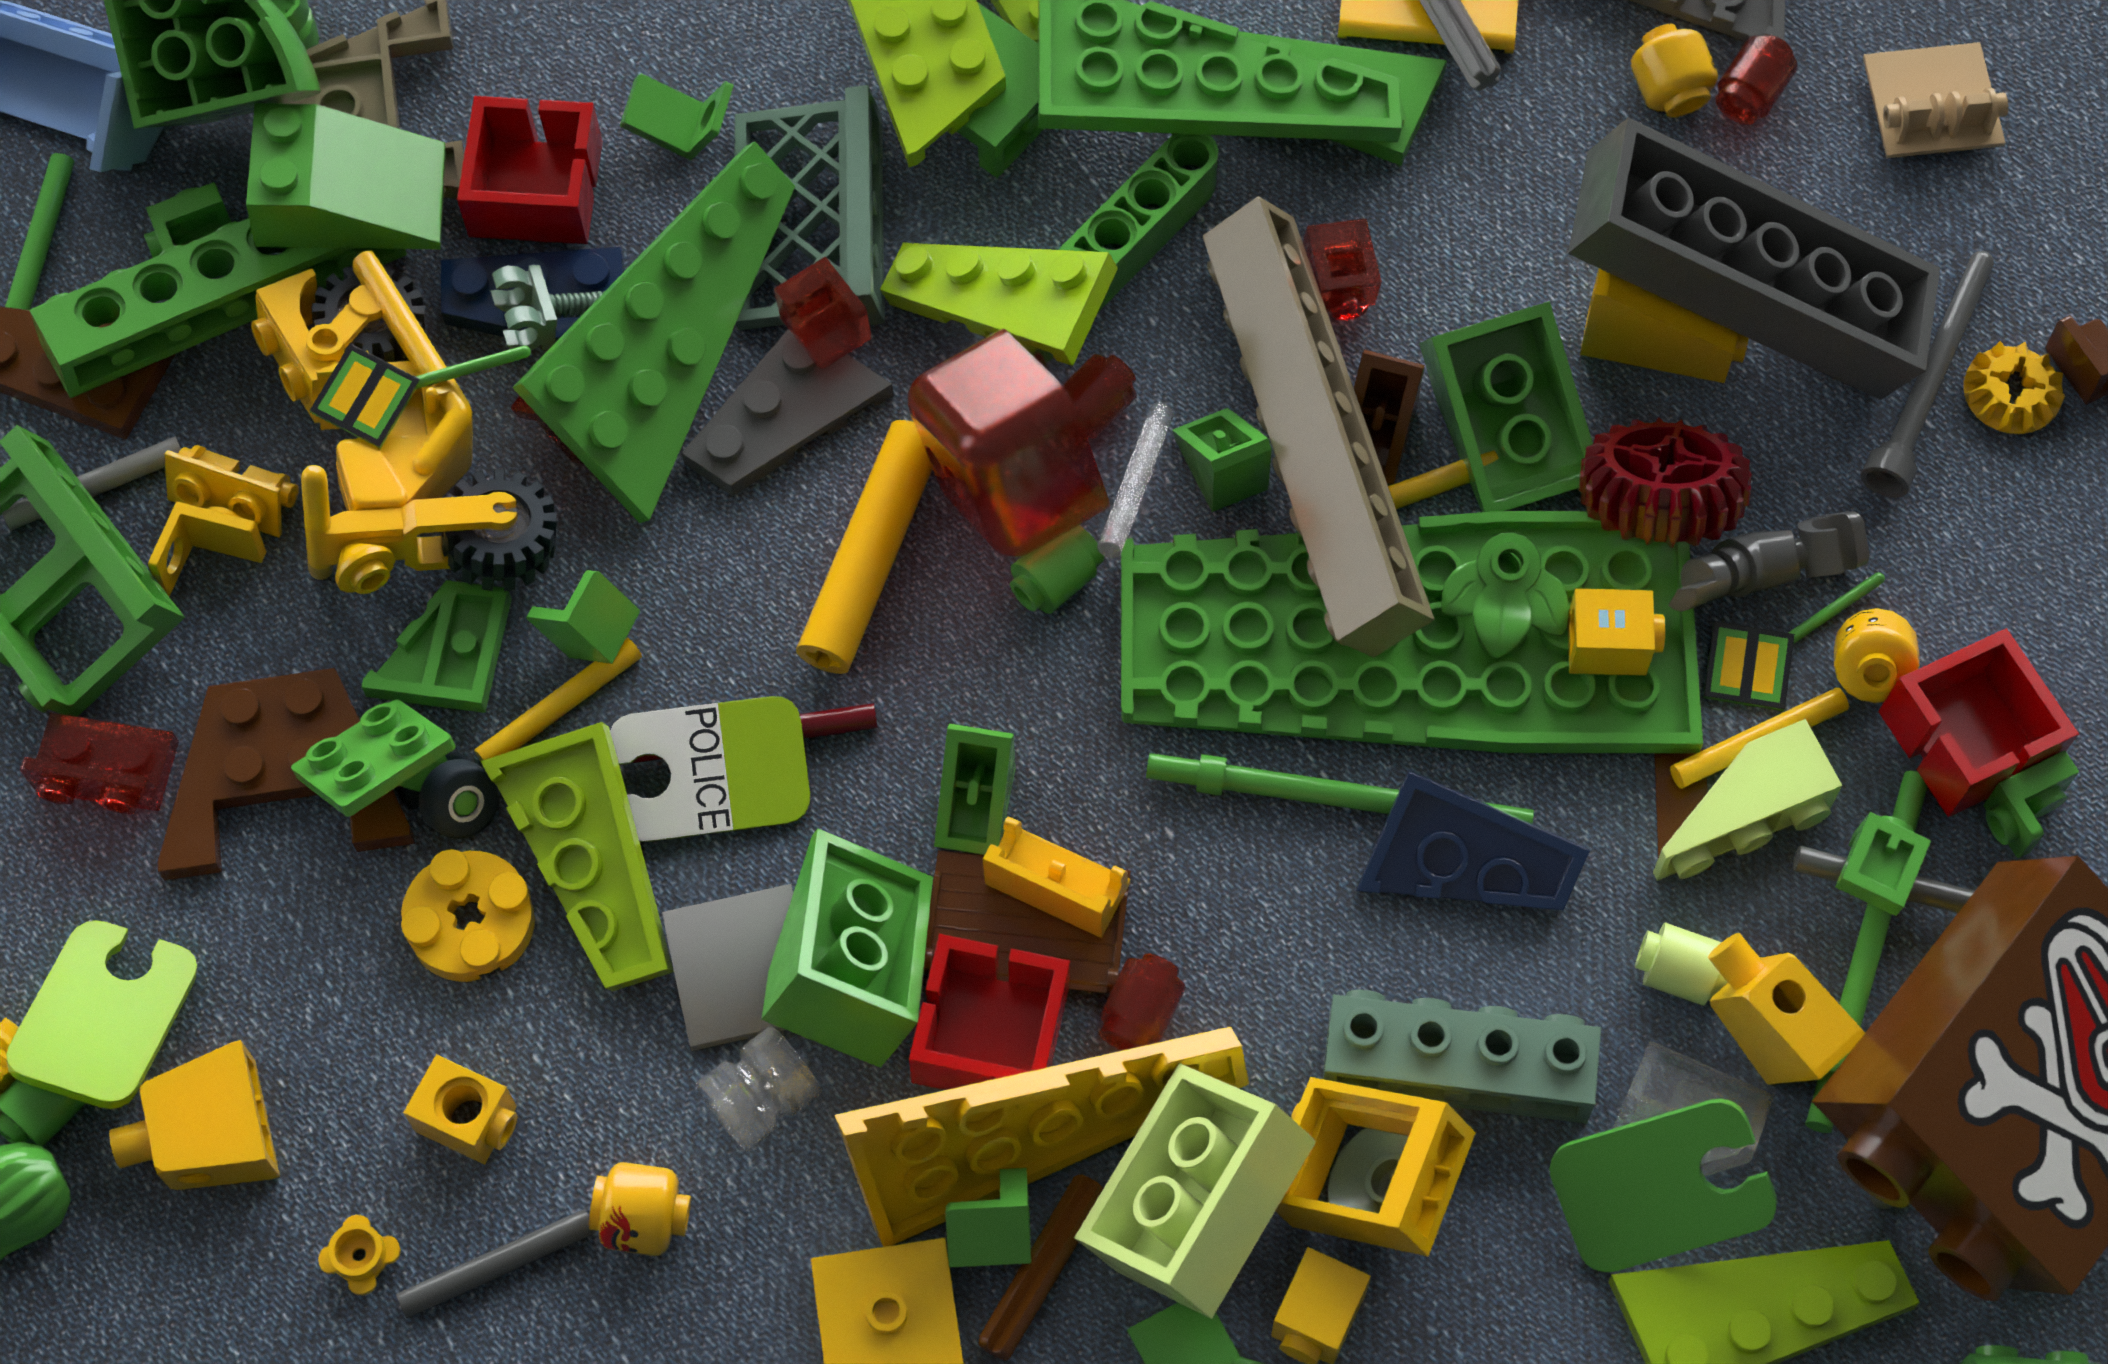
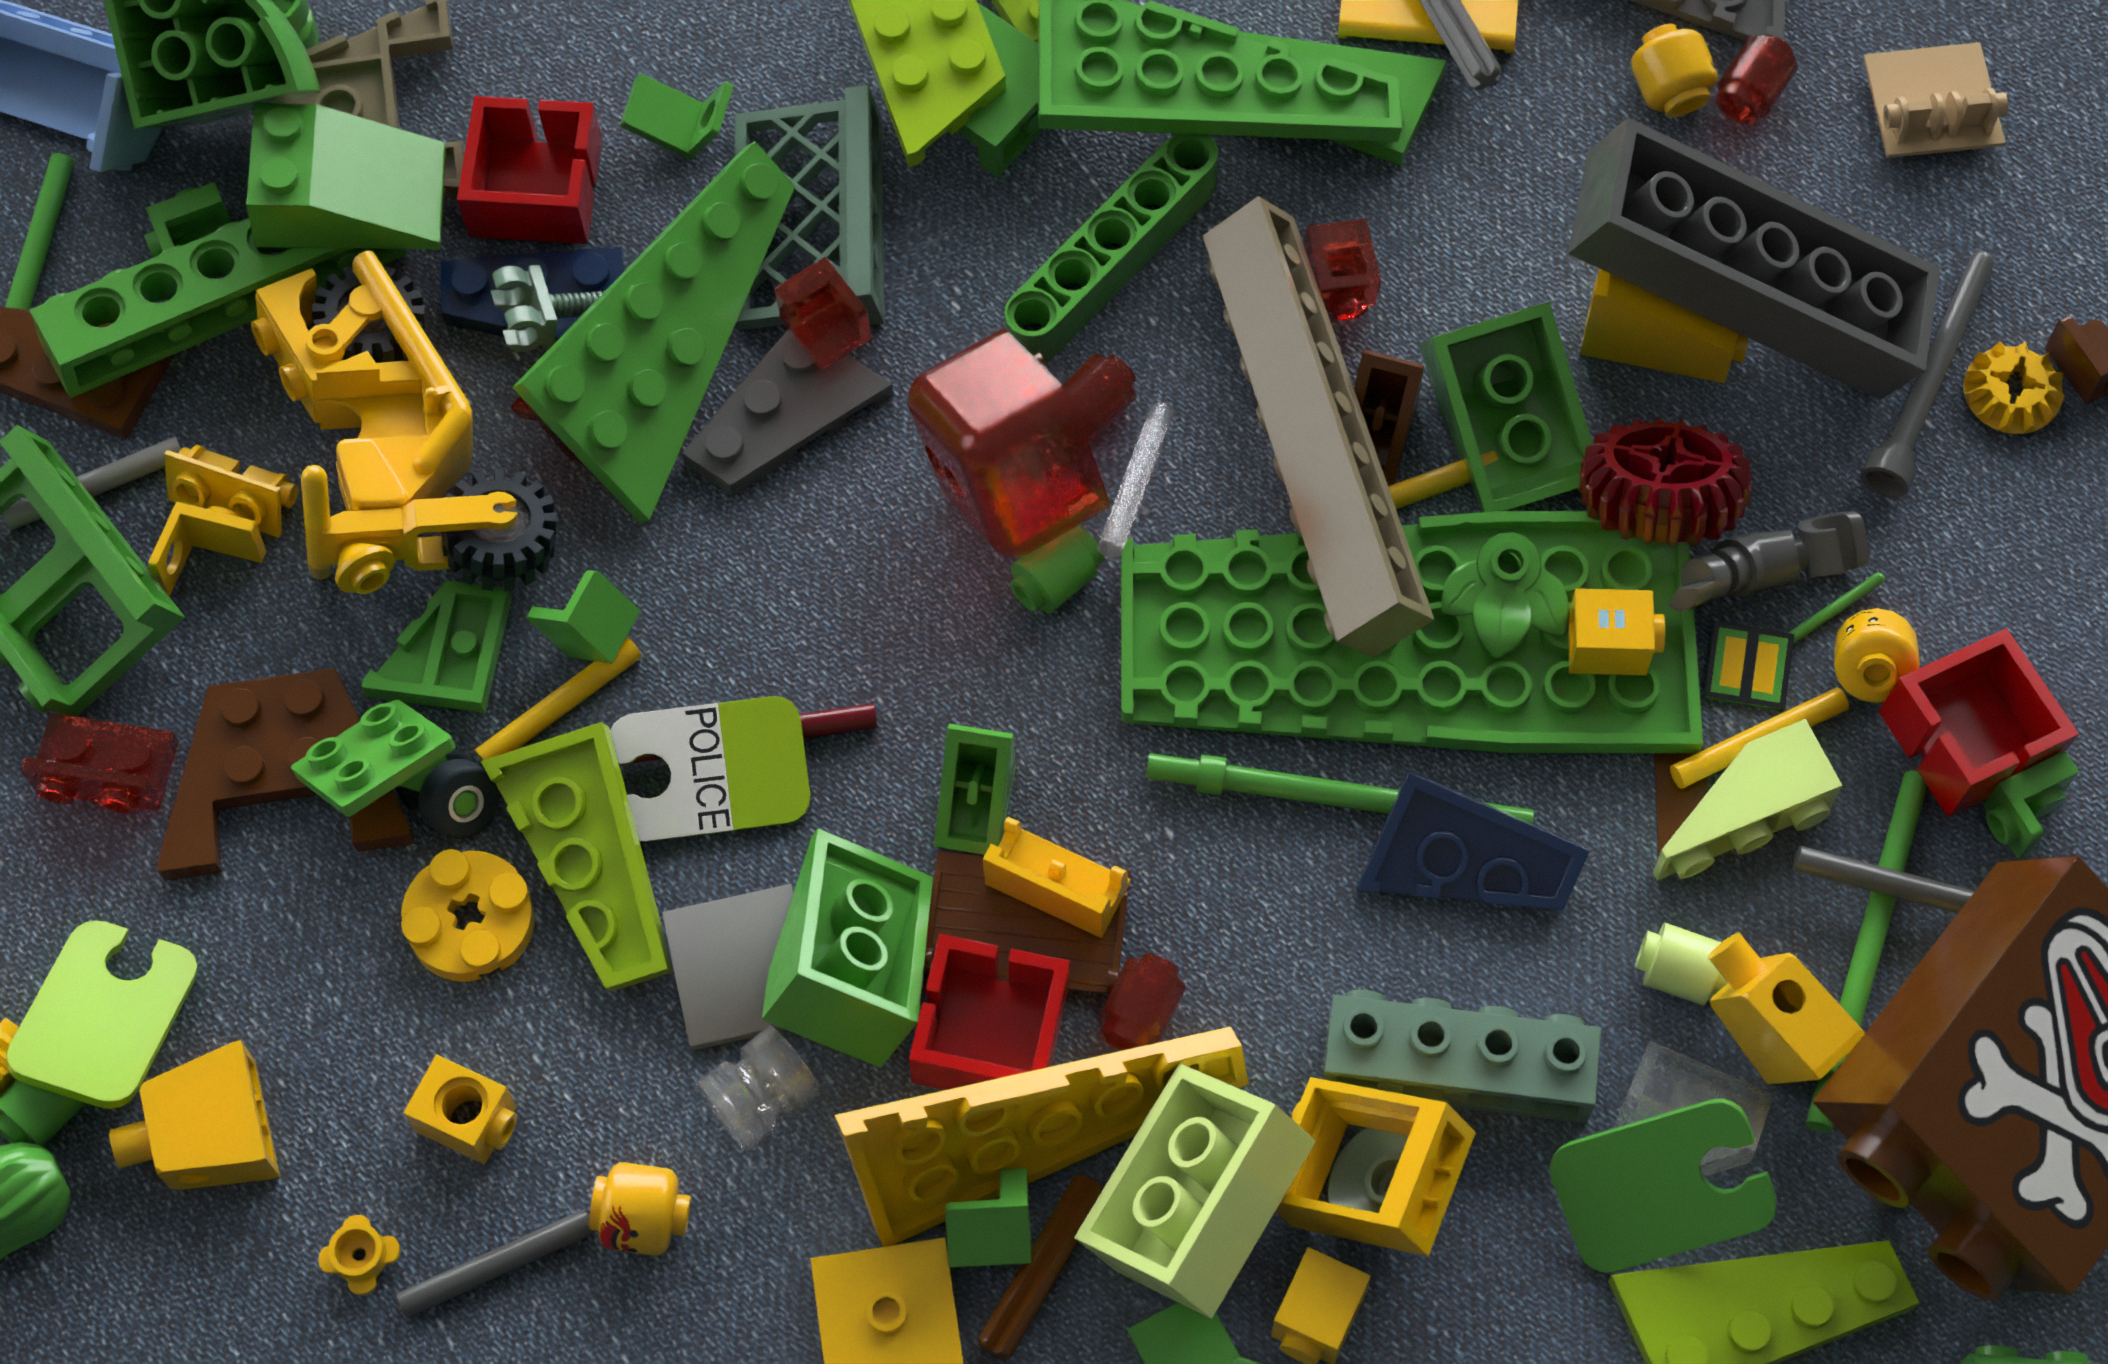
(371, 394): piece -> none
(866, 551): yellow piece -> none
(1034, 294): lime wing -> none
(1225, 457): bright green slope -> none
(1883, 862): bright green bracket -> none

